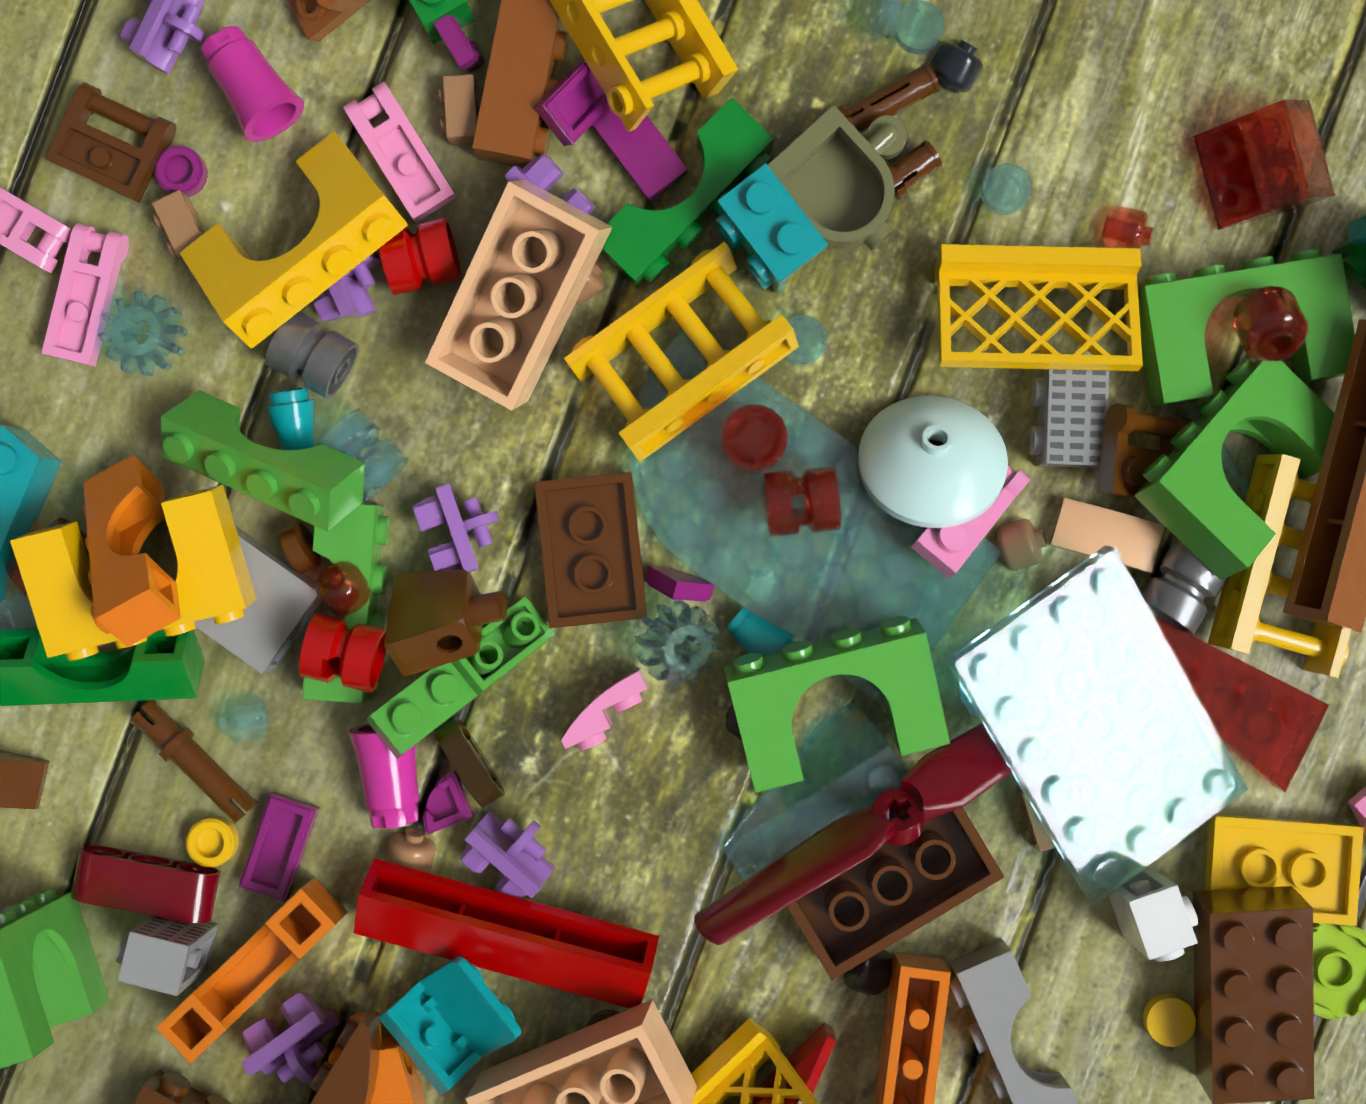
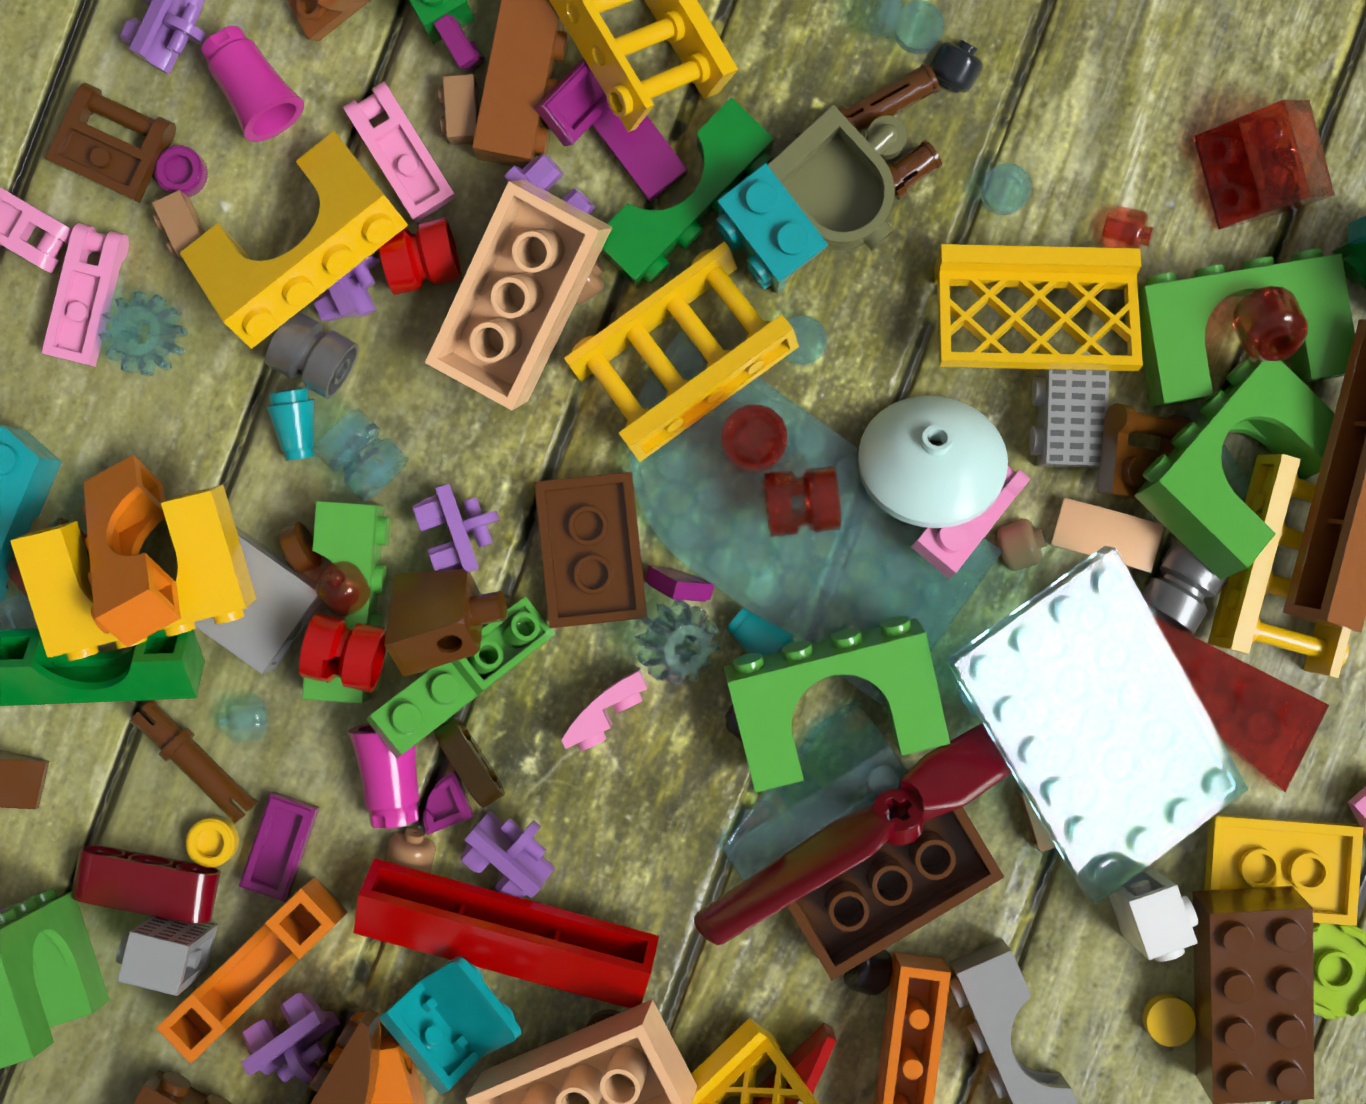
(306, 483): bright green arch -> none

